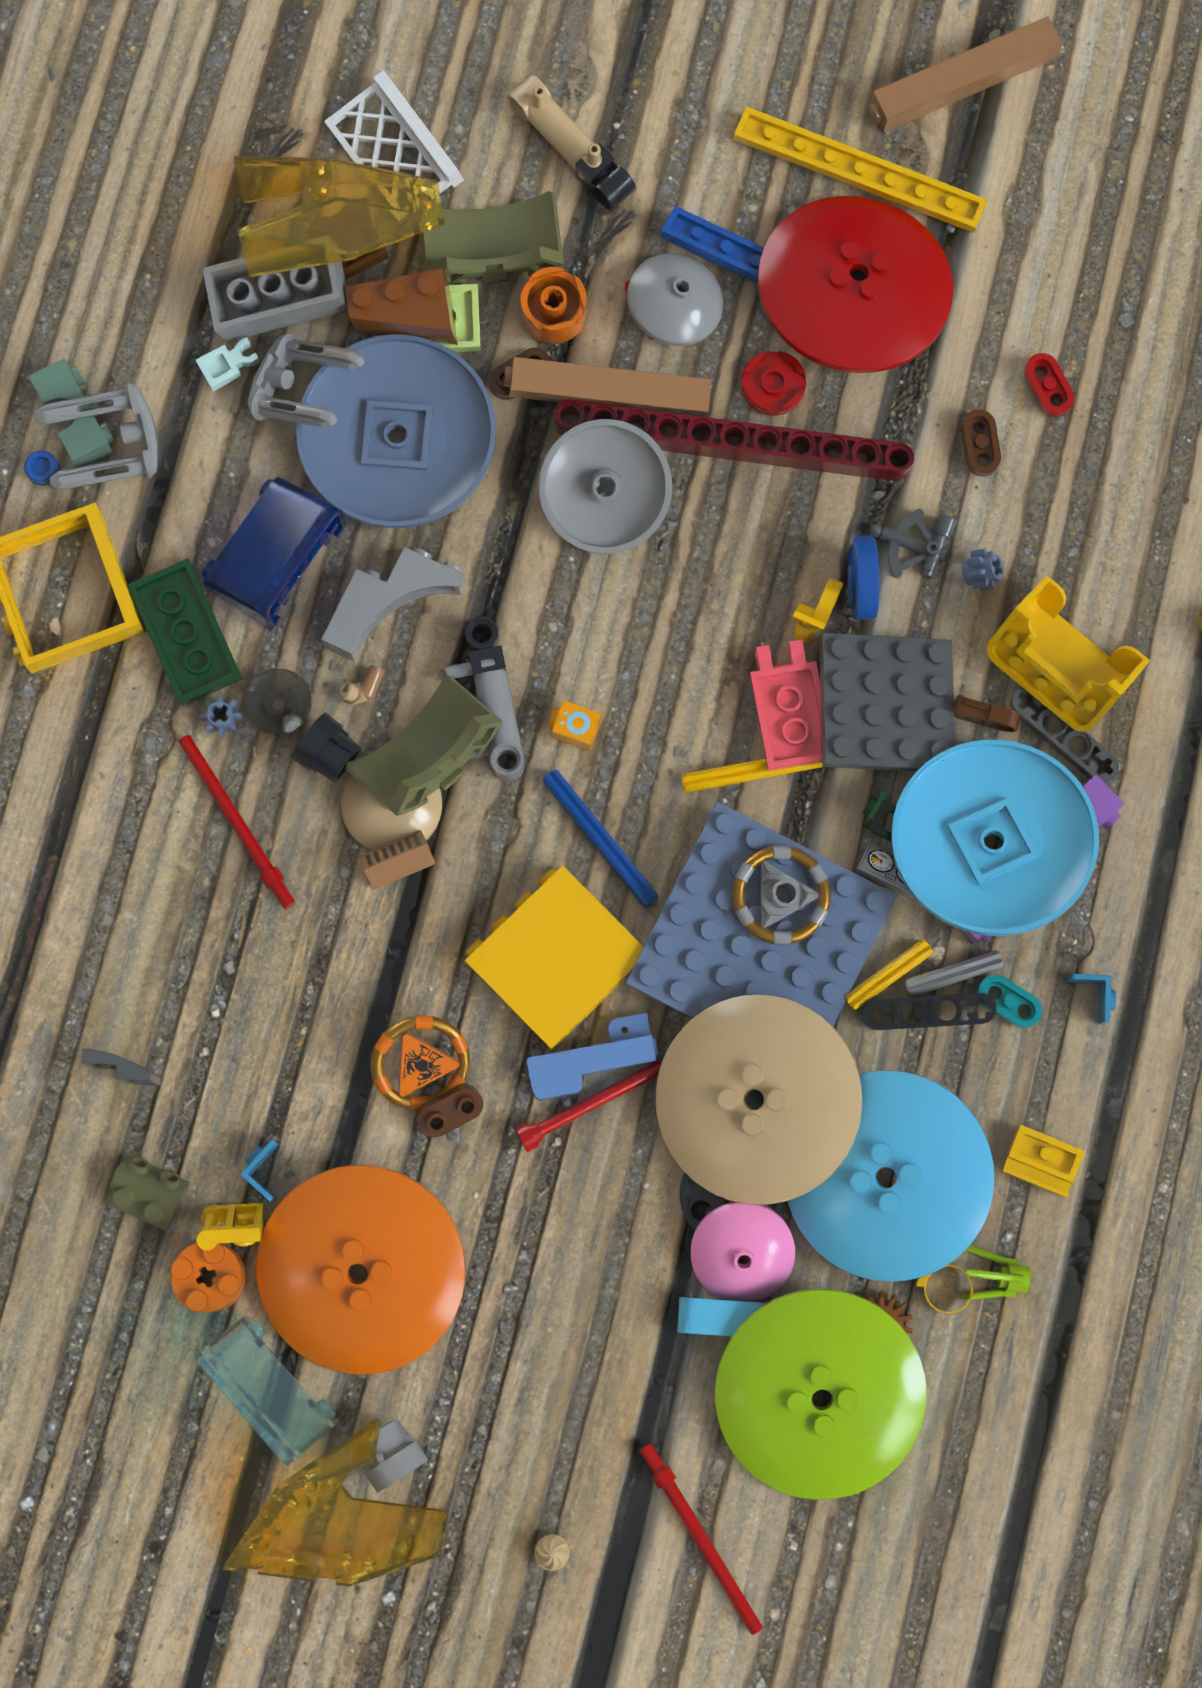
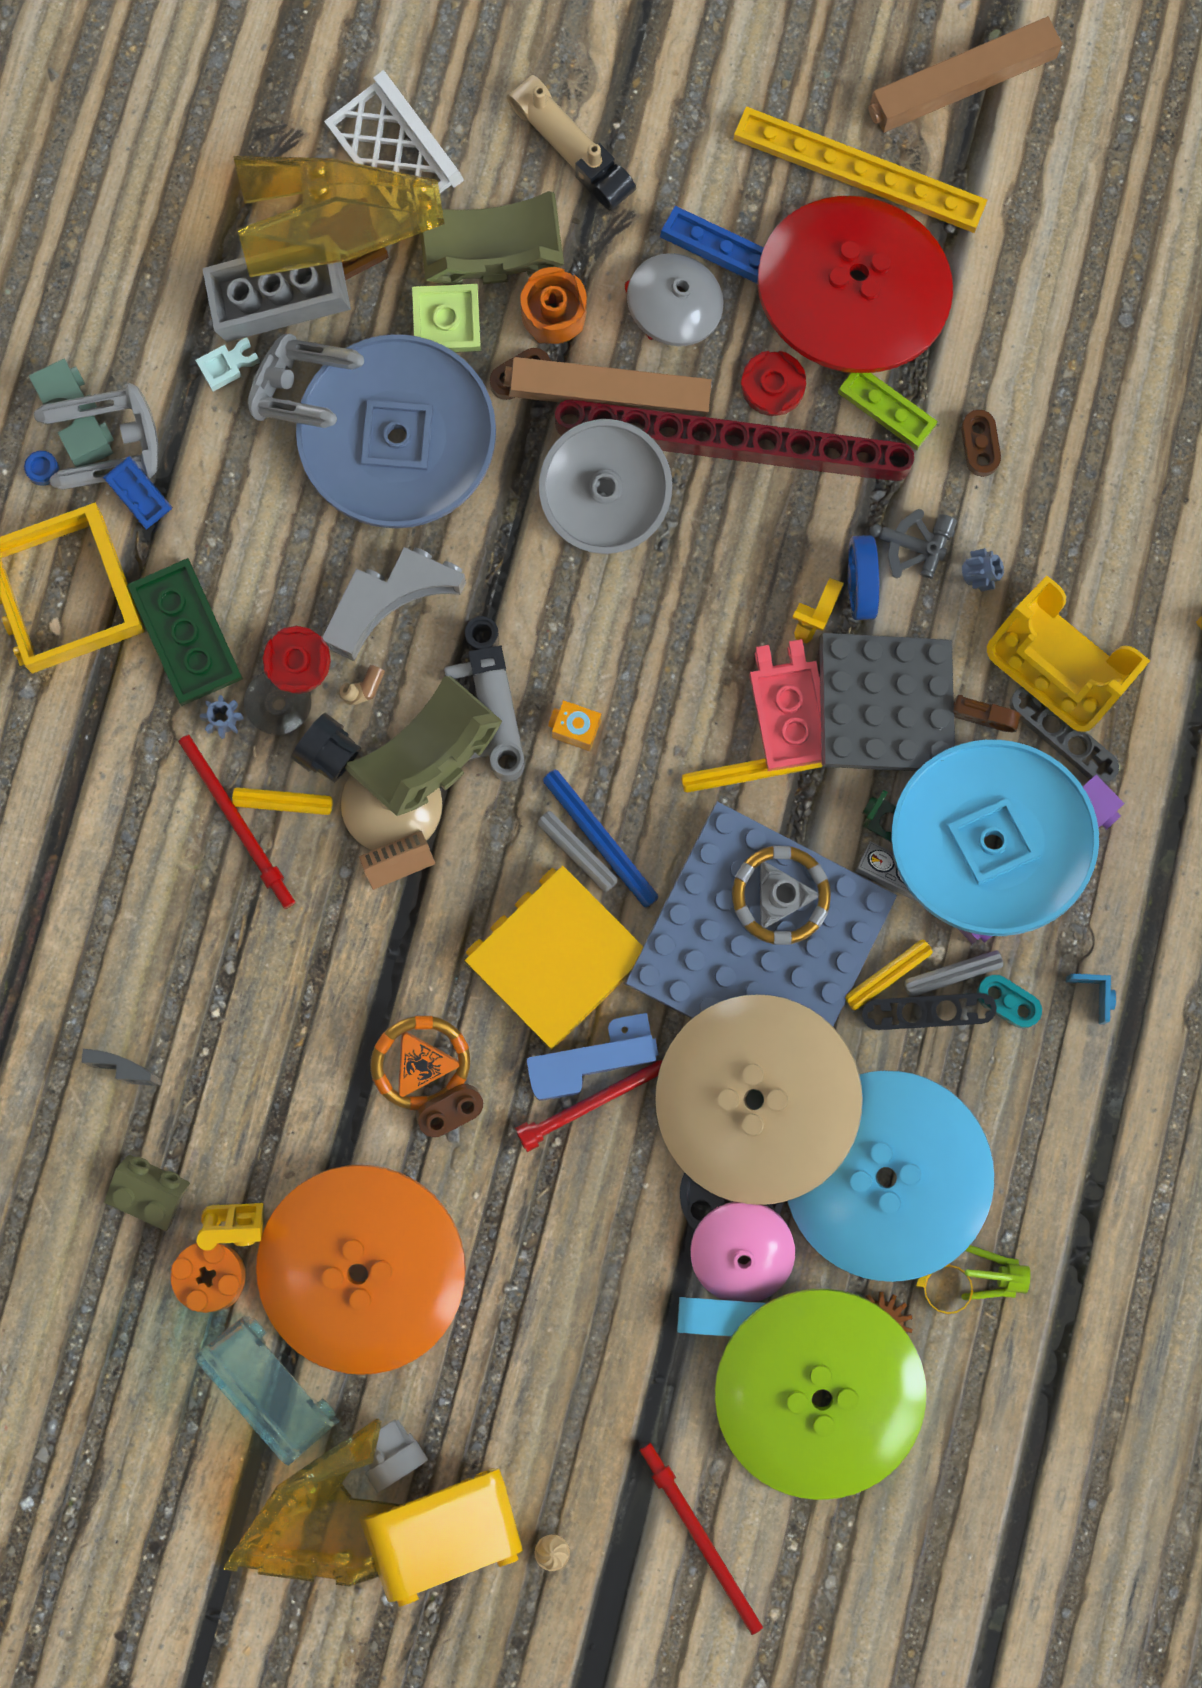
(137, 492): none -> blue plate
(255, 1160): dark azure bracket -> none
(272, 550): clear blue windscreen -> none
(282, 801): none -> yellow axle
(296, 659): none -> red tile
(404, 306): dark orange wedge -> none
(443, 1536): none -> yellow windscreen
(577, 851): none -> light grey axle
(888, 408): none -> lime plate
(1043, 1161): yellow plate -> none
(1050, 386): red plate -> none

